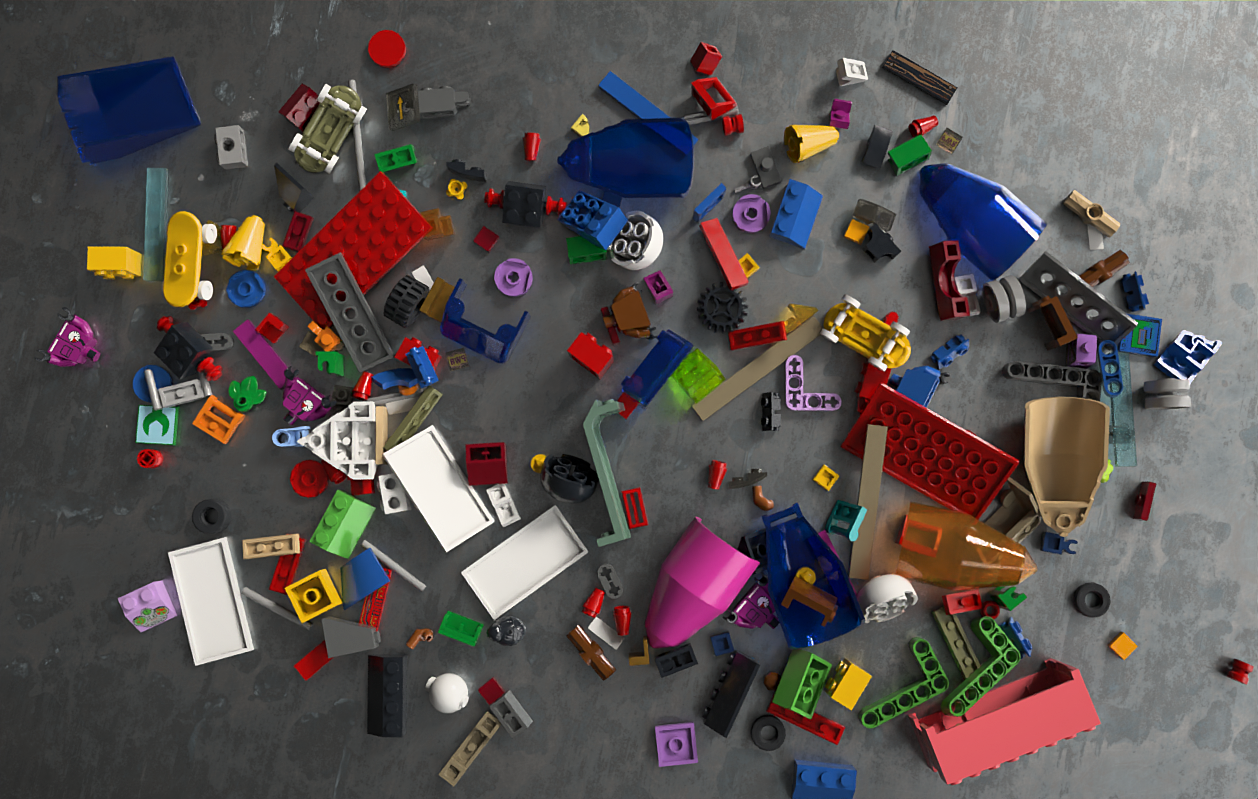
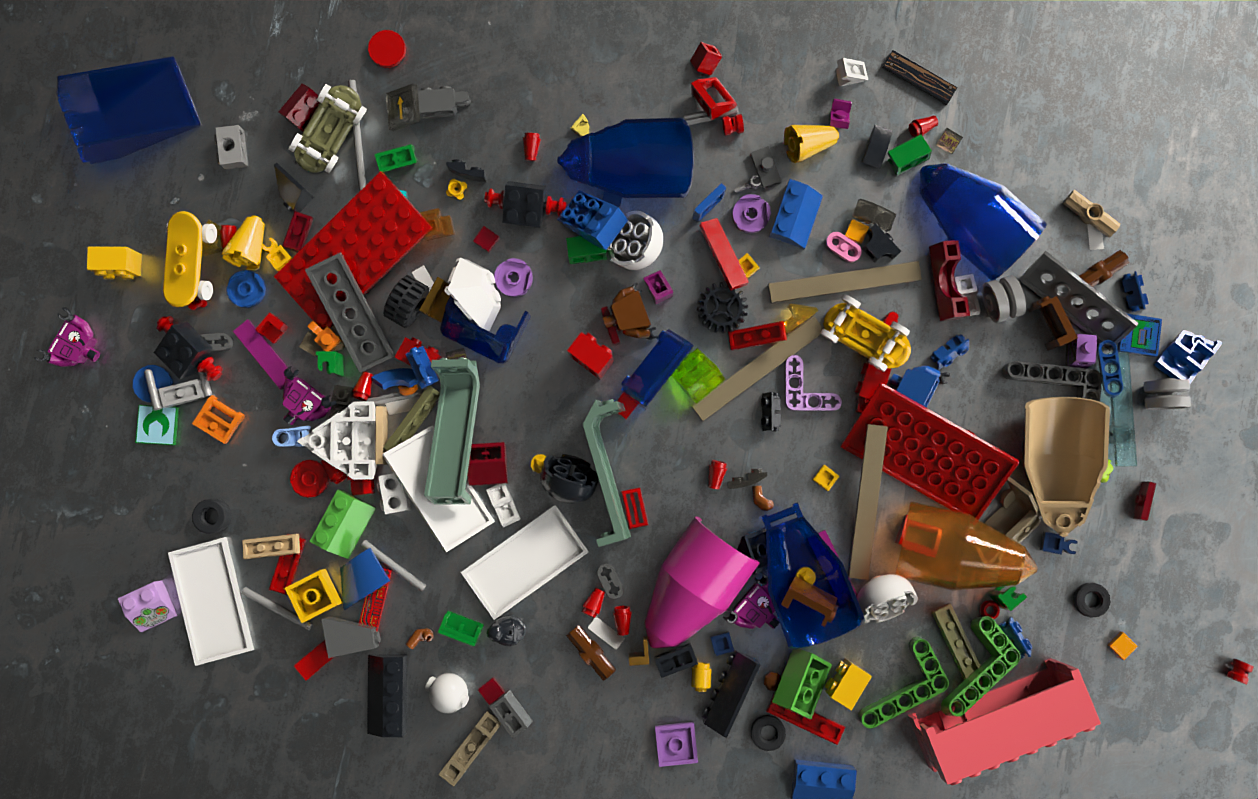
(154, 459): red wheel -> none
(155, 224): clear light blue tile -> none
(246, 390): green plate -> none
(453, 431): none -> sand green panel
(474, 292): none -> white wedge
(631, 99): blue tile -> none
(701, 677): none -> yellow brick
(844, 245): none -> bright pink plate
(845, 282): none -> dark tan tile
(848, 514): teal plate -> none
(962, 602): red plate -> none

